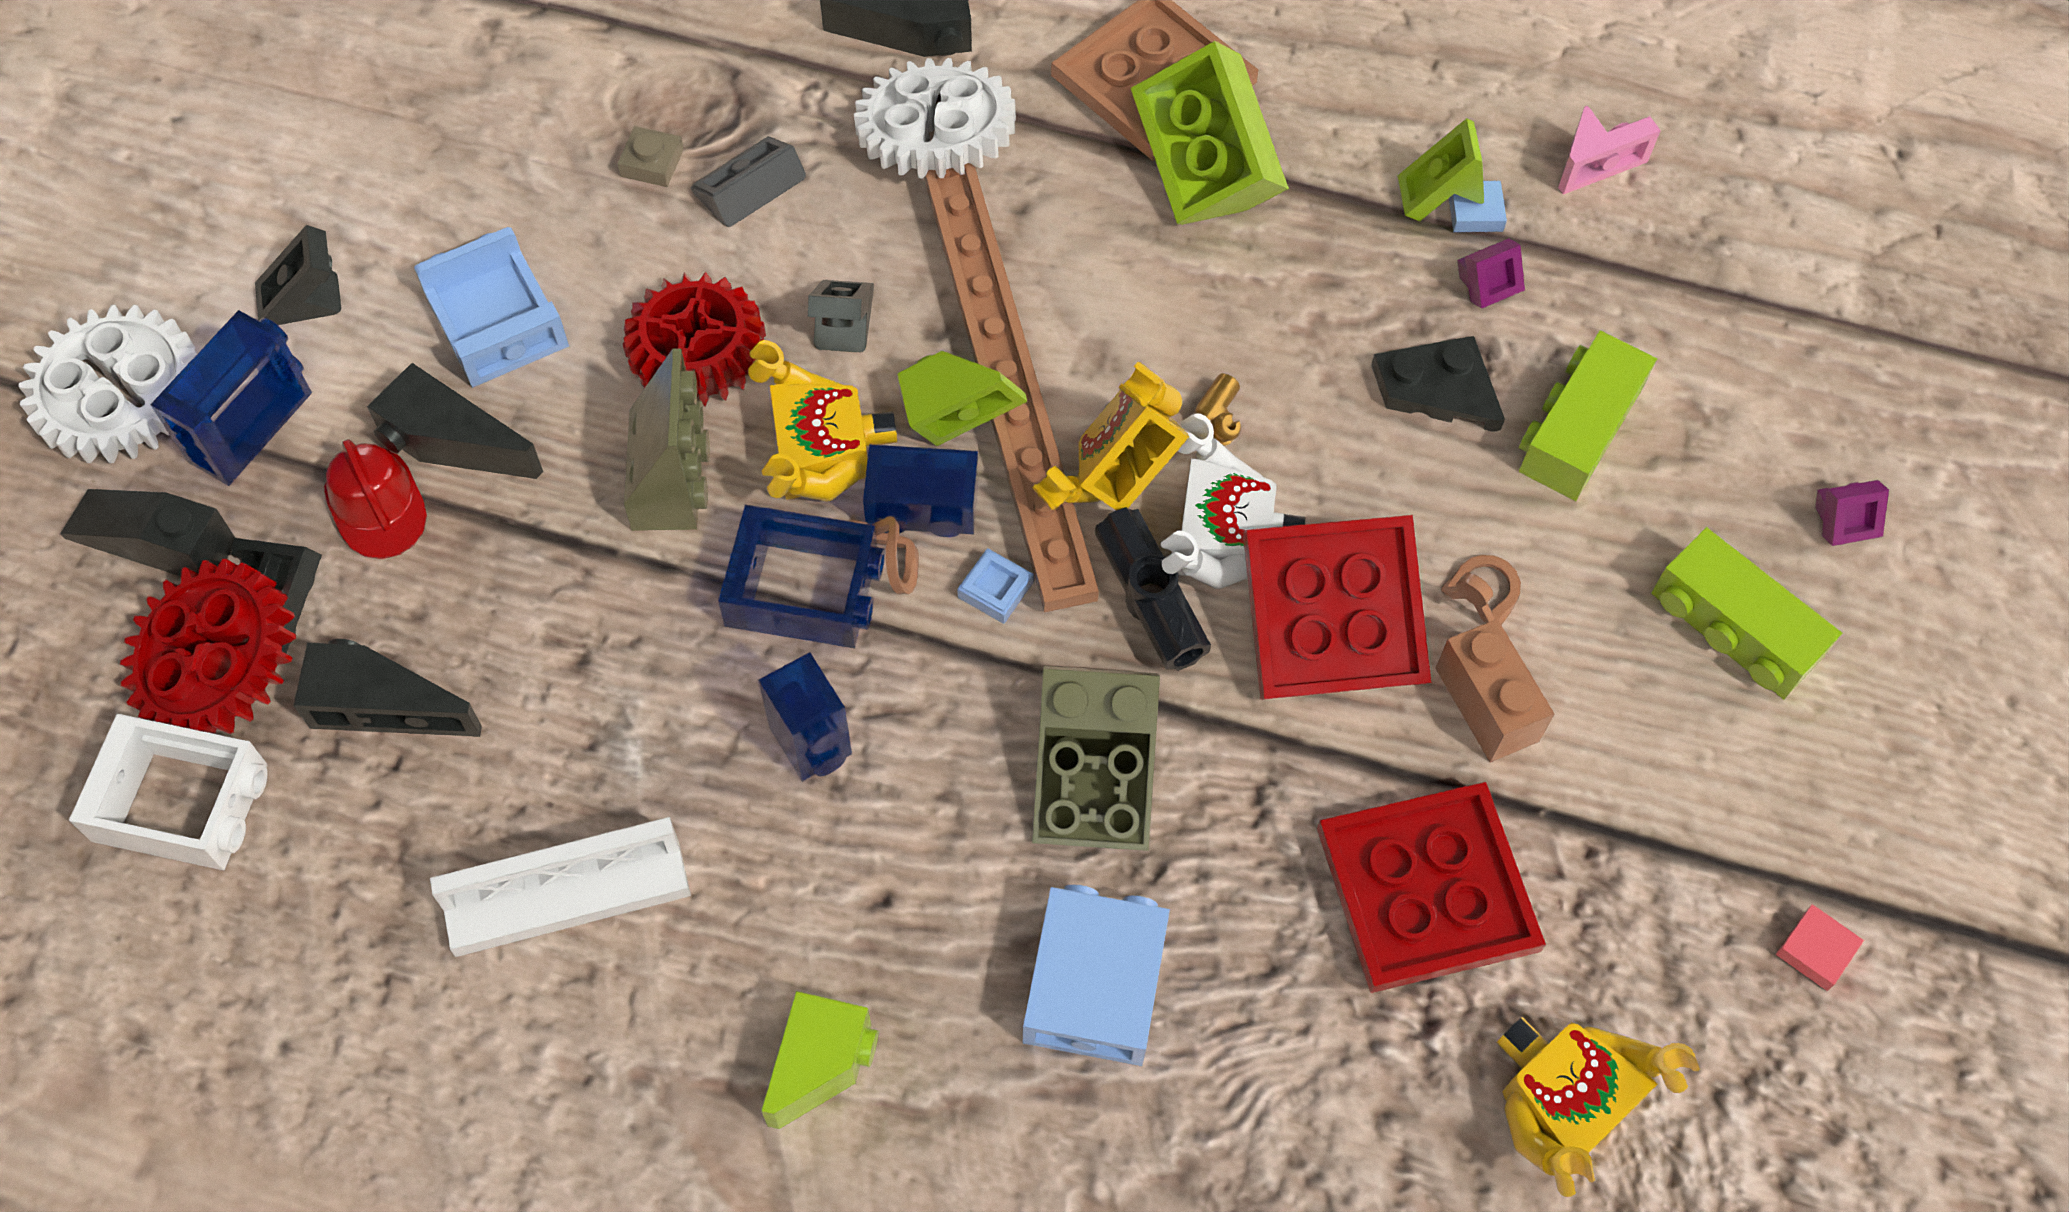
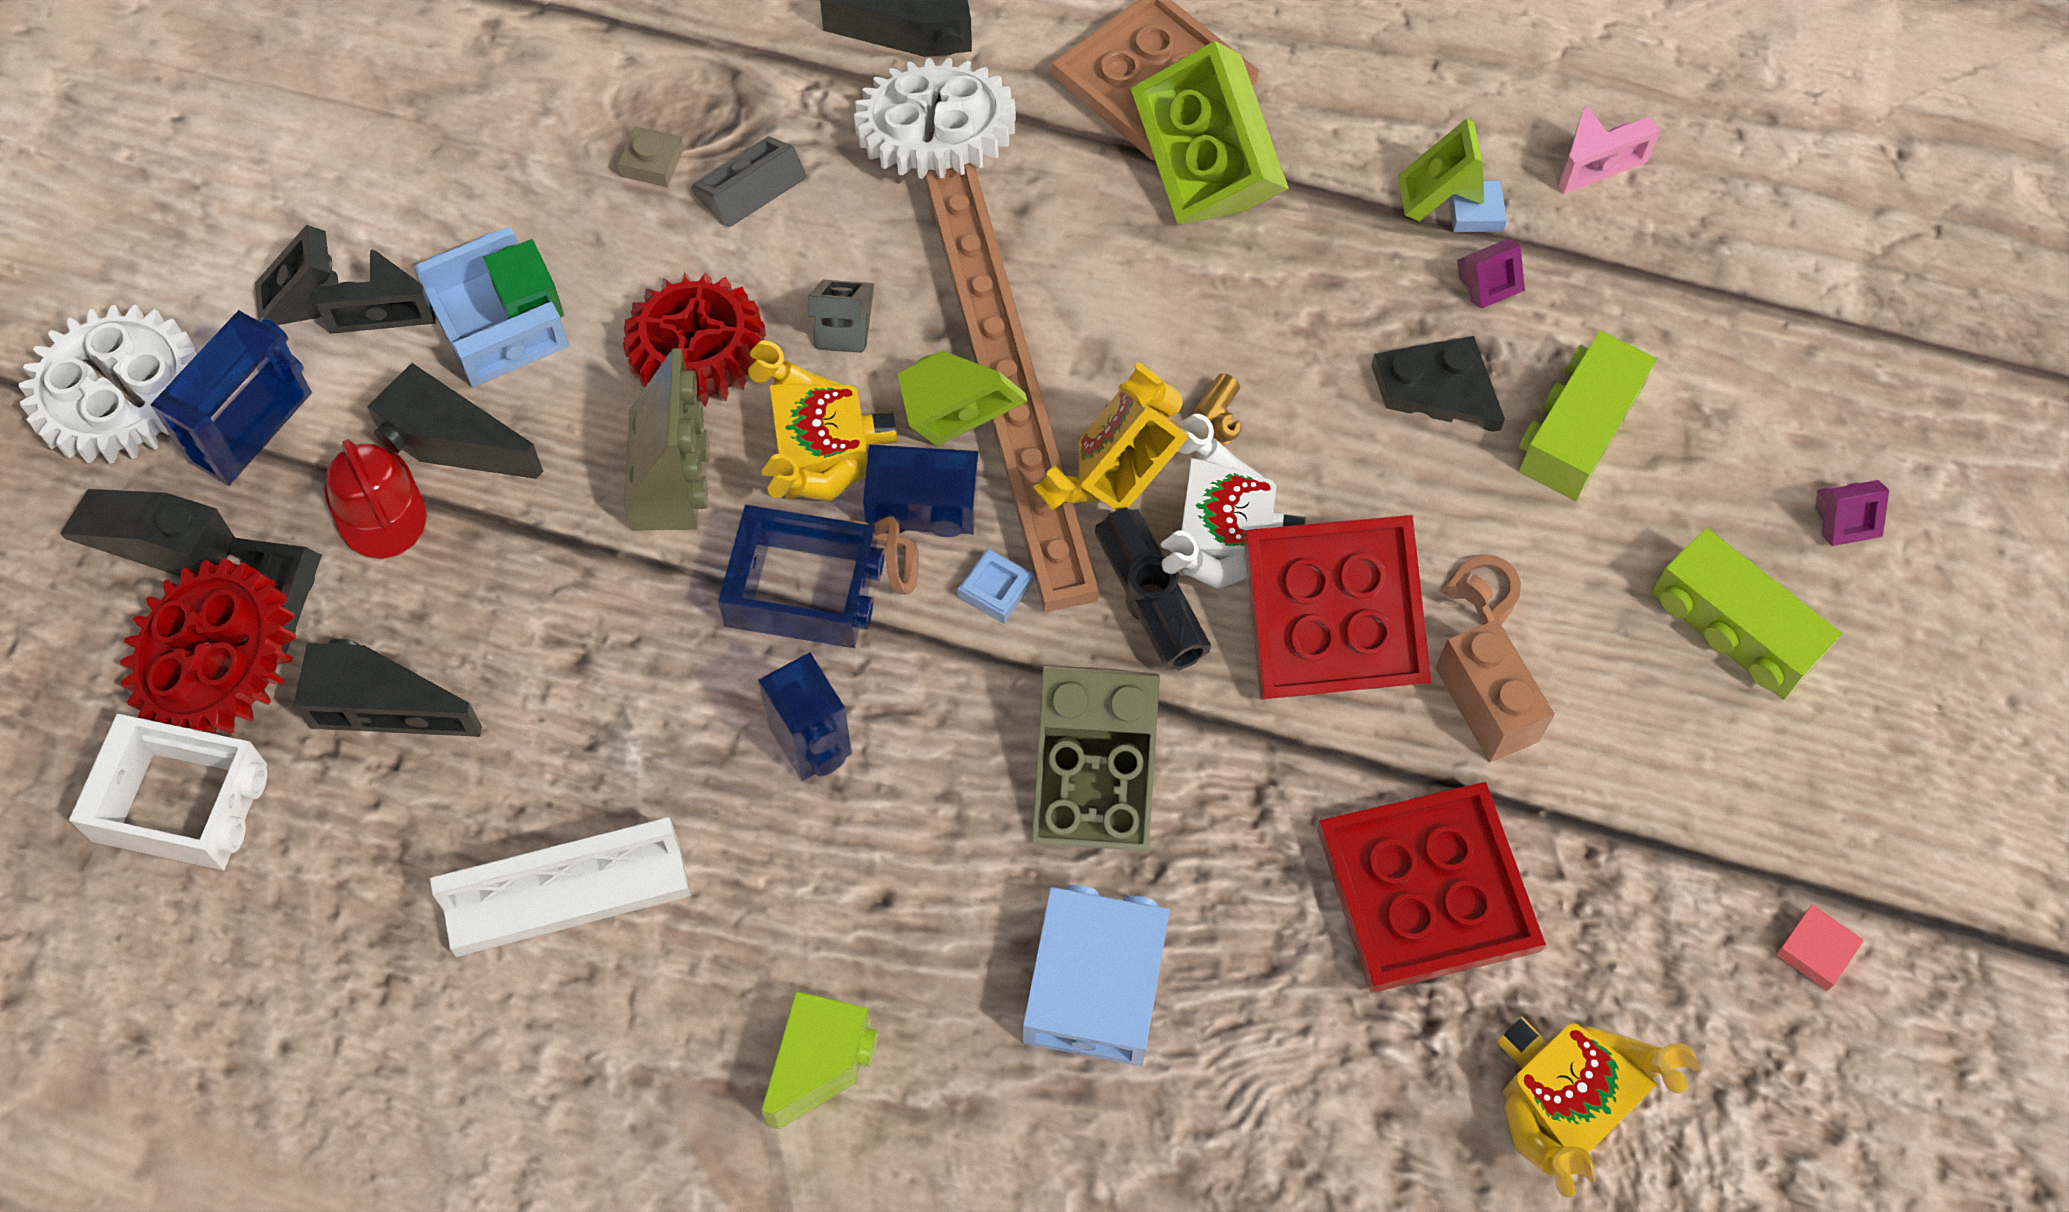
(384, 302): none -> pearl dark grey slope
(521, 279): none -> green brick

